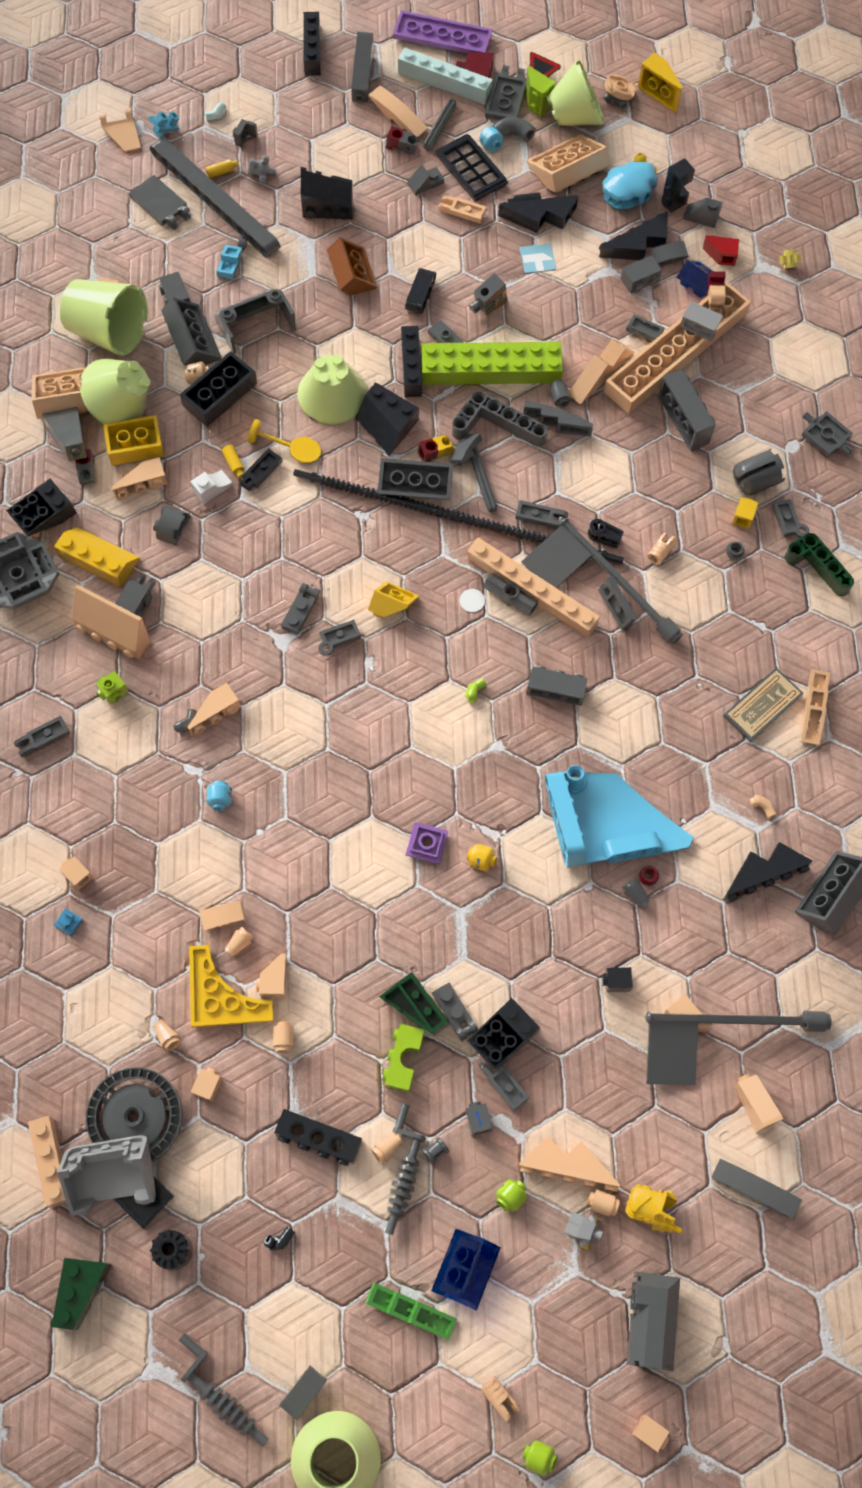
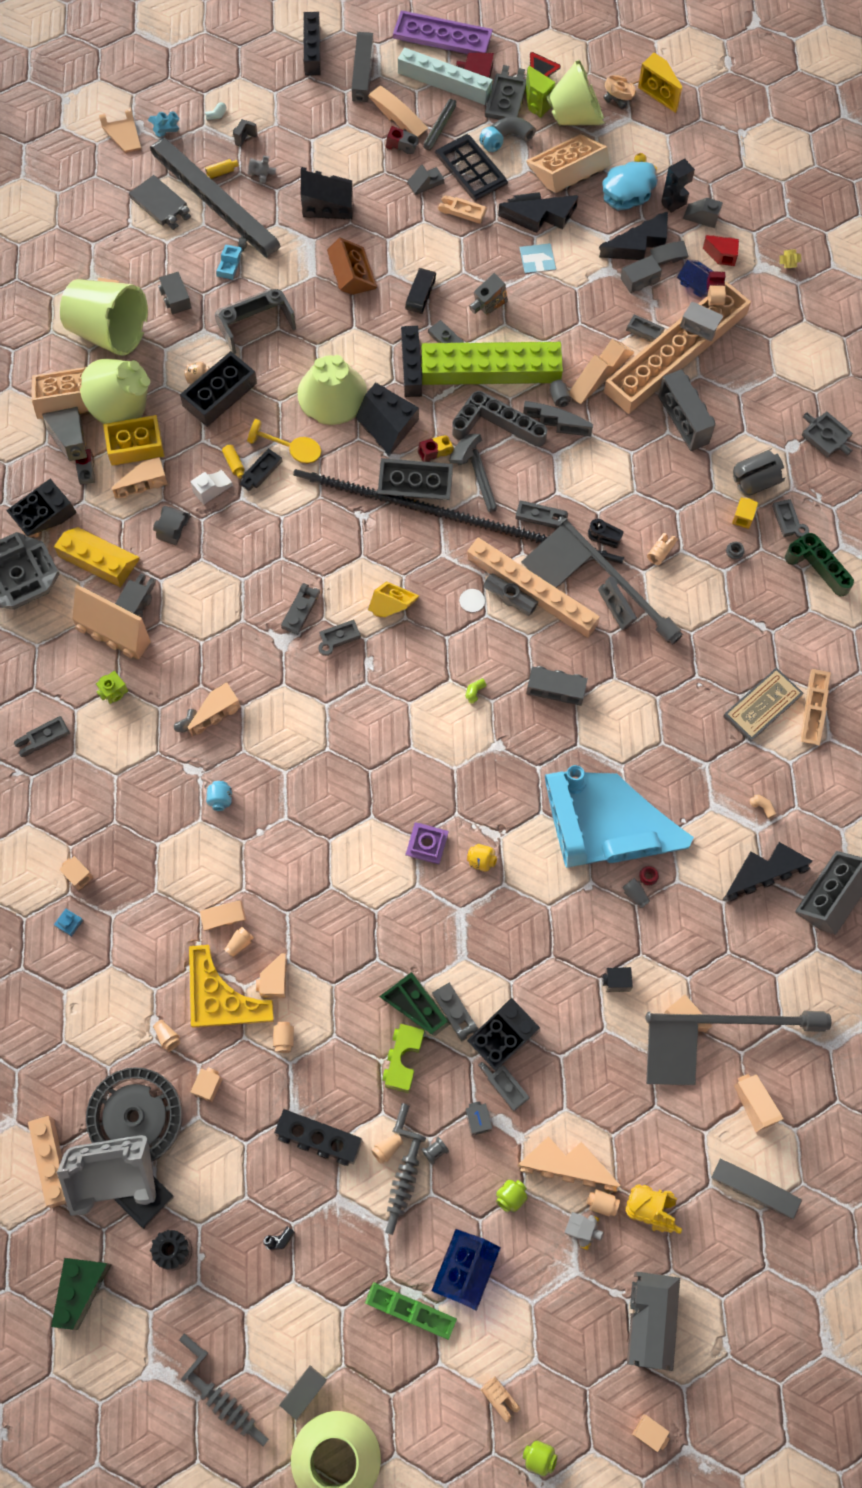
(190, 332): dark grey slope -> none

